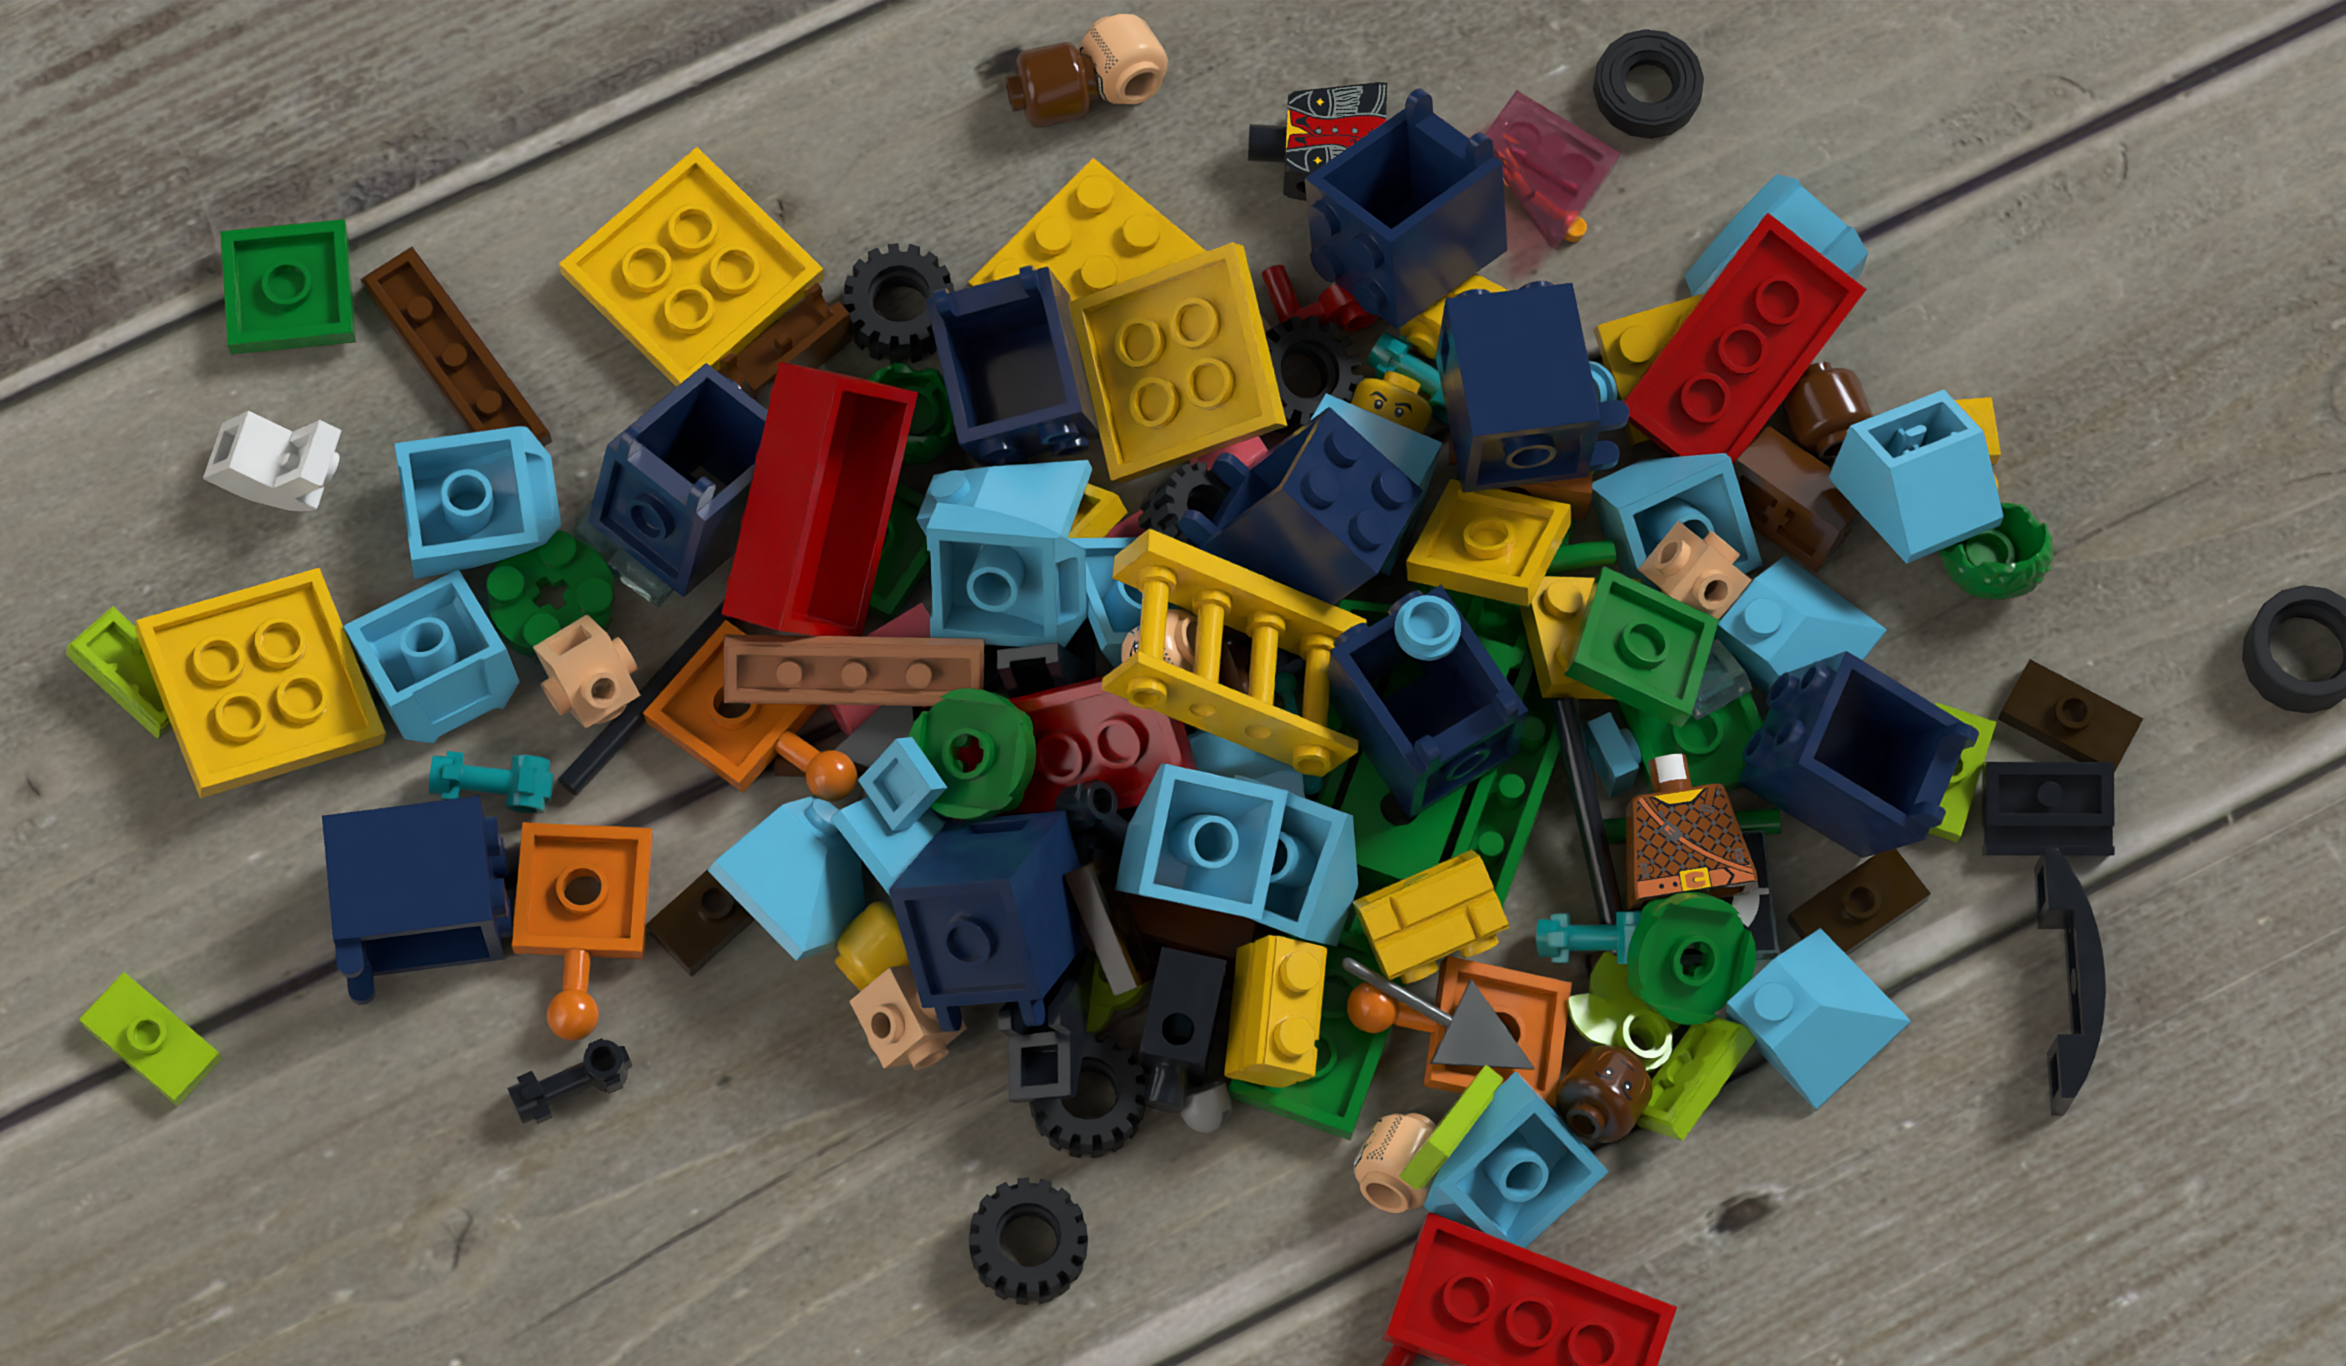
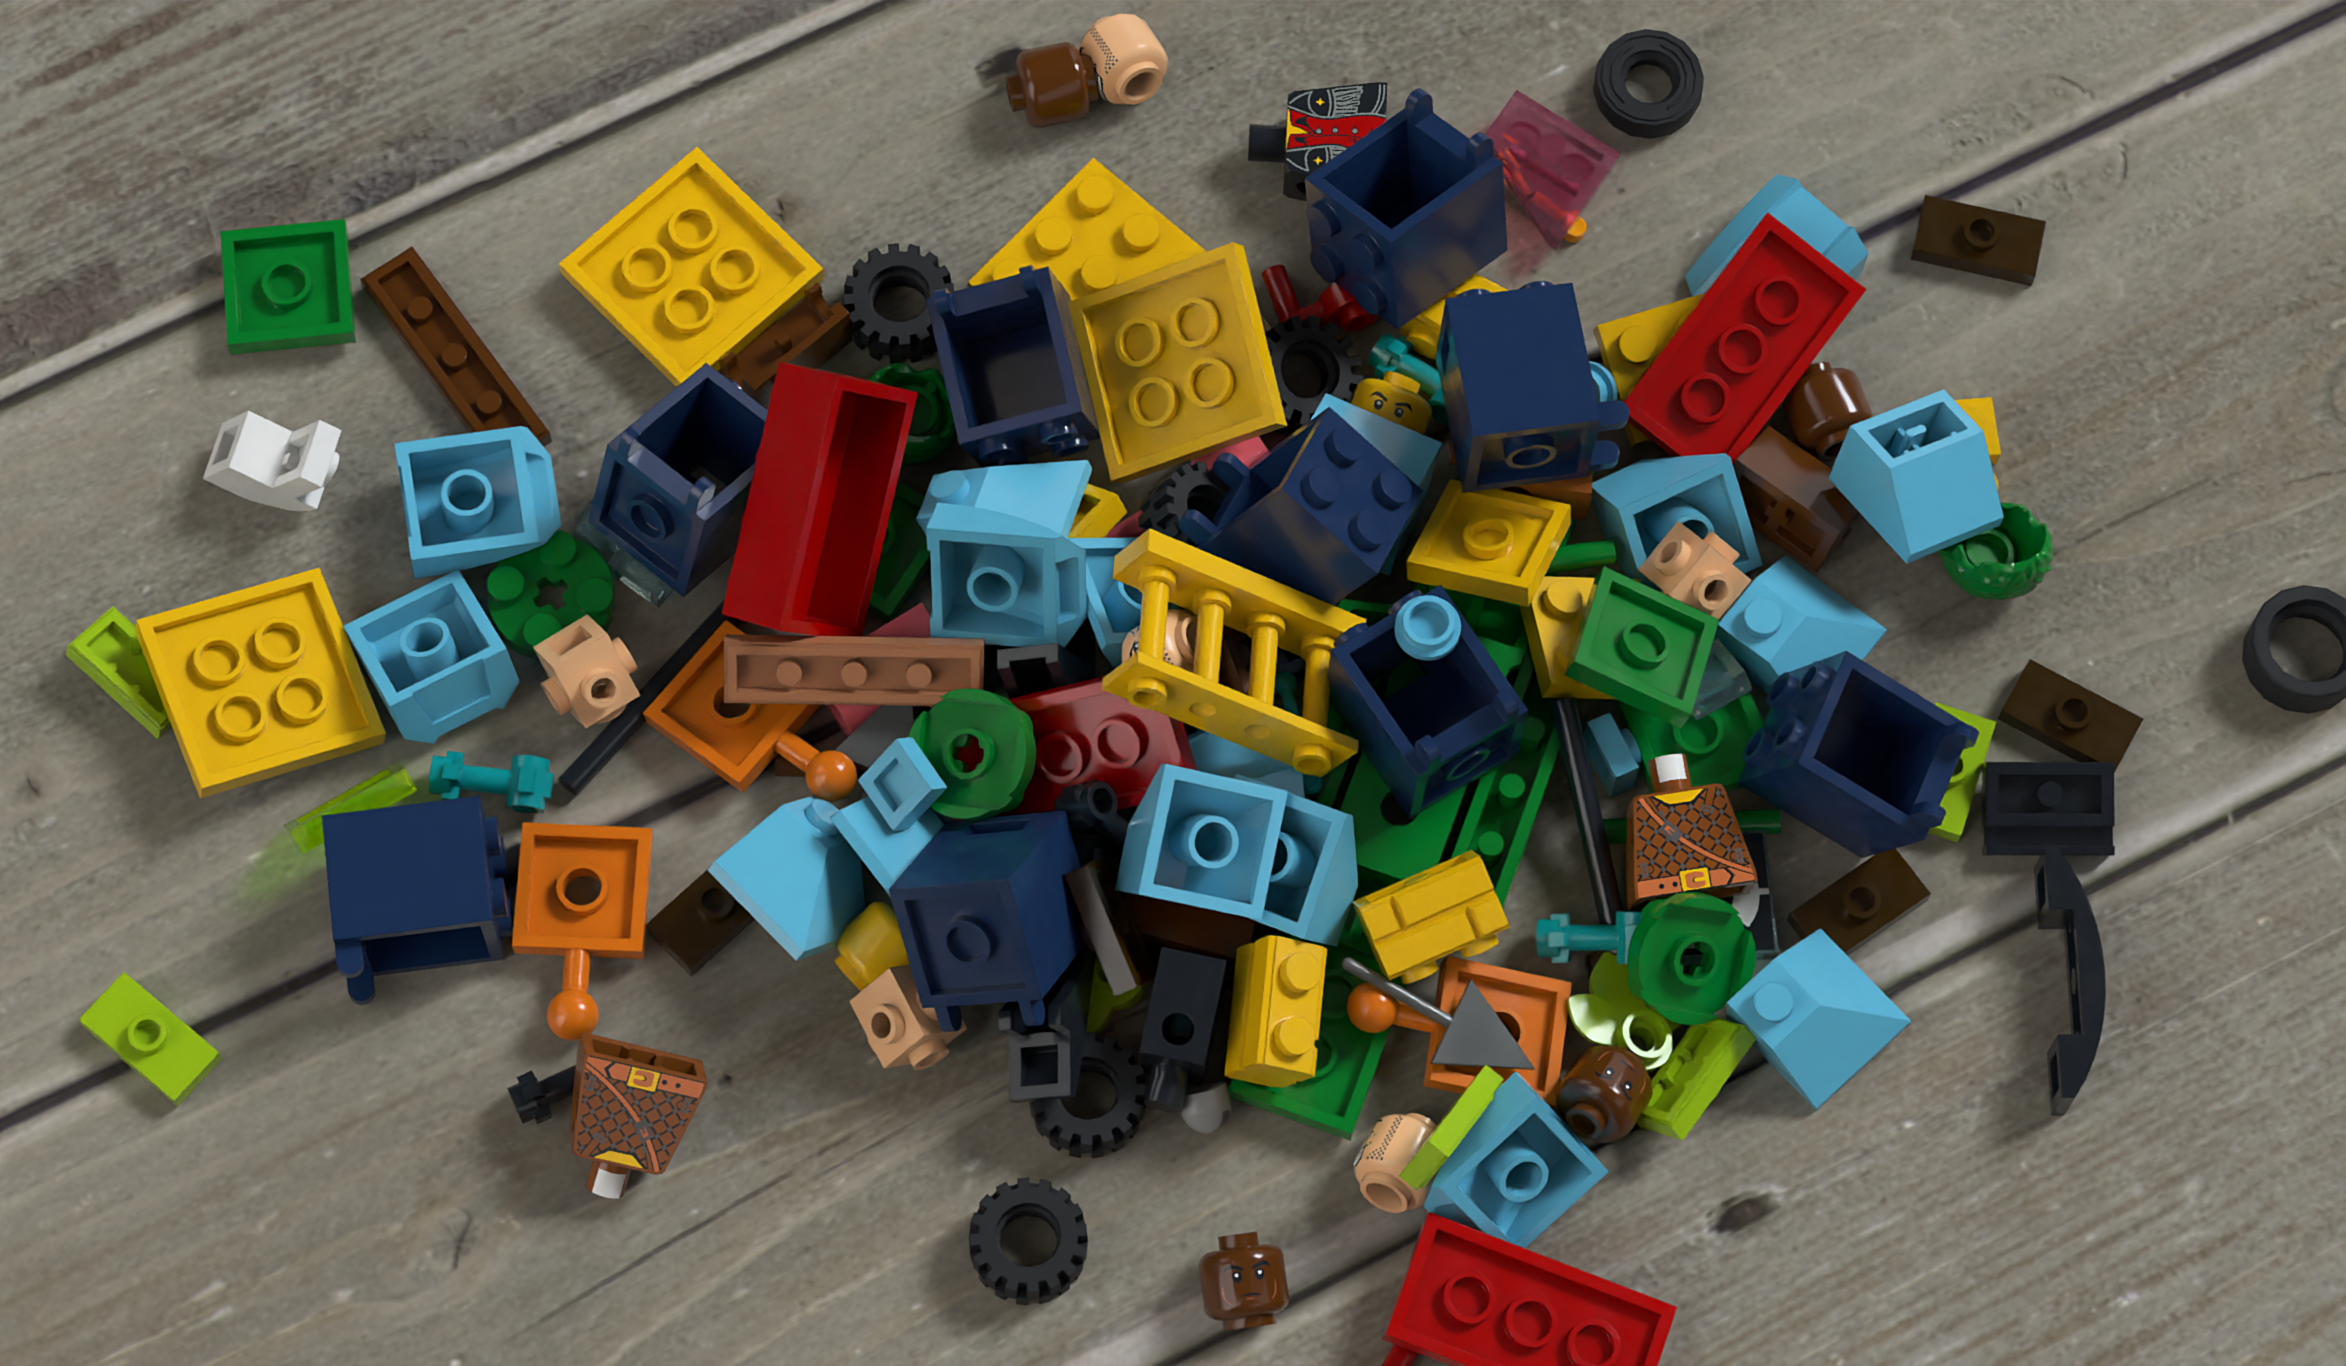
(372, 793): none -> clear neon green tile
(630, 1109): none -> torso
(1244, 1282): none -> reddish brown head
(1978, 240): none -> dark brown plate

